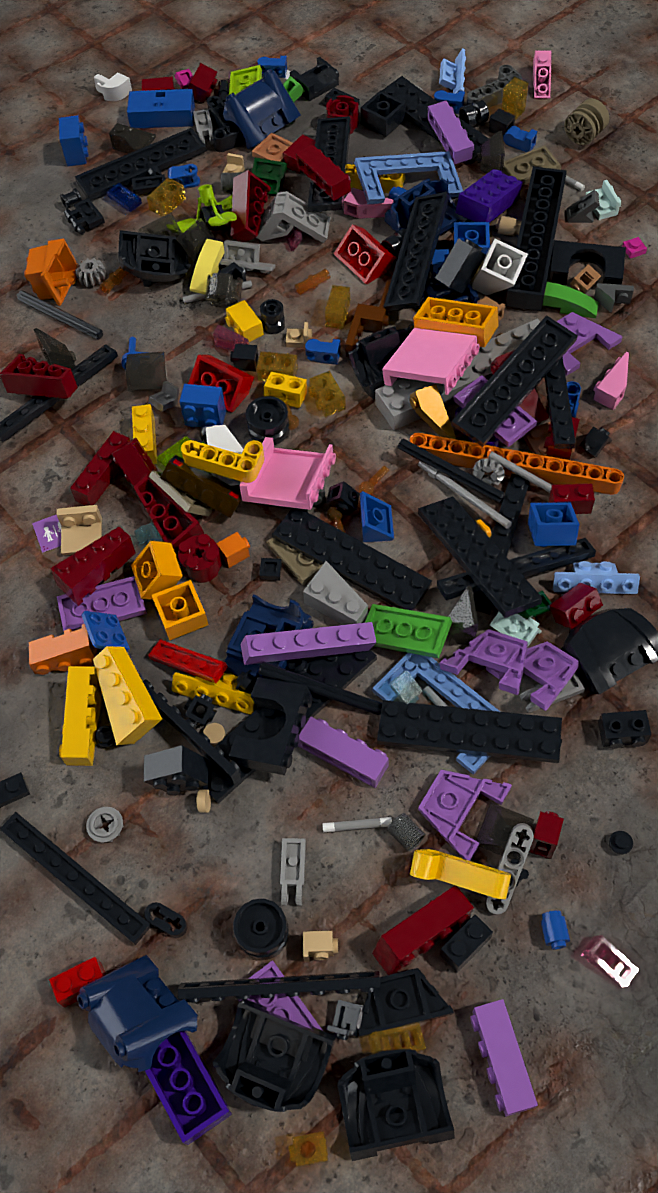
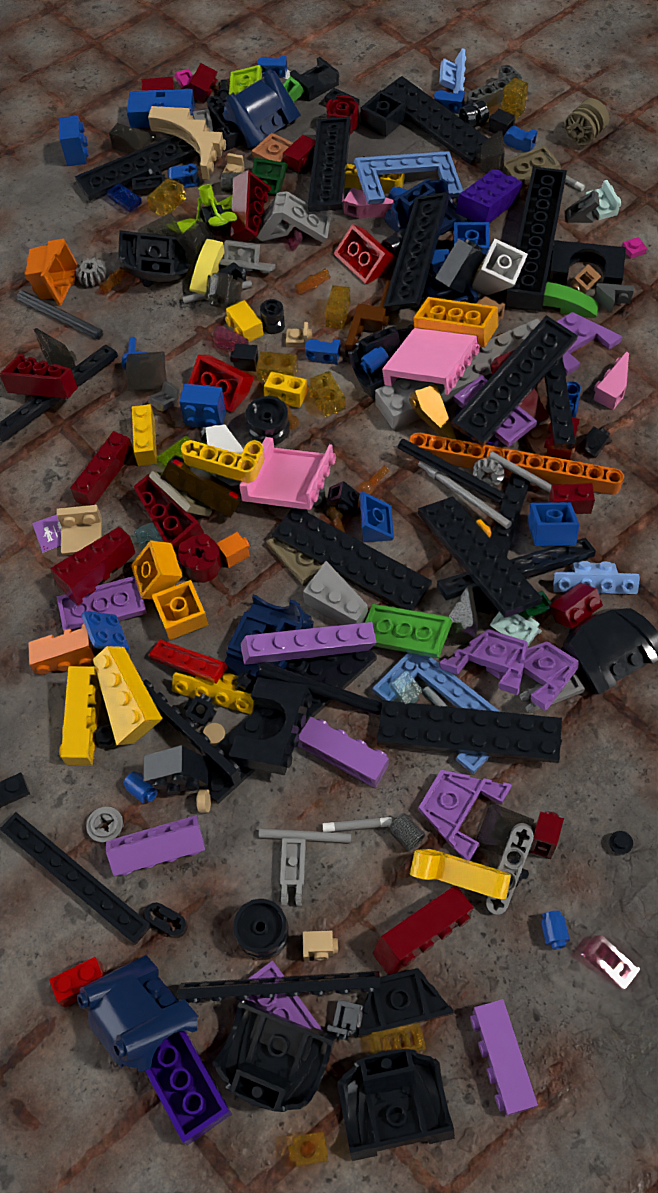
(70, 198): black bush -> none
(89, 216): black plate -> none
(114, 88): white brick -> none
(133, 461): dark red brick -> none
(138, 788): none -> blue brick
(155, 846): none -> medium lavender brick
(195, 132): none -> tan arch
(270, 569): black plate -> none
(308, 835): none -> light grey bar
(323, 172): dark red brick -> none
(374, 360): none -> blue brick
(450, 132): medium lavender brick -> none
(466, 943): black brick -> none
(508, 226): tan brick -> none
(542, 74): bright pink slope -> none
(624, 729): black brick -> none

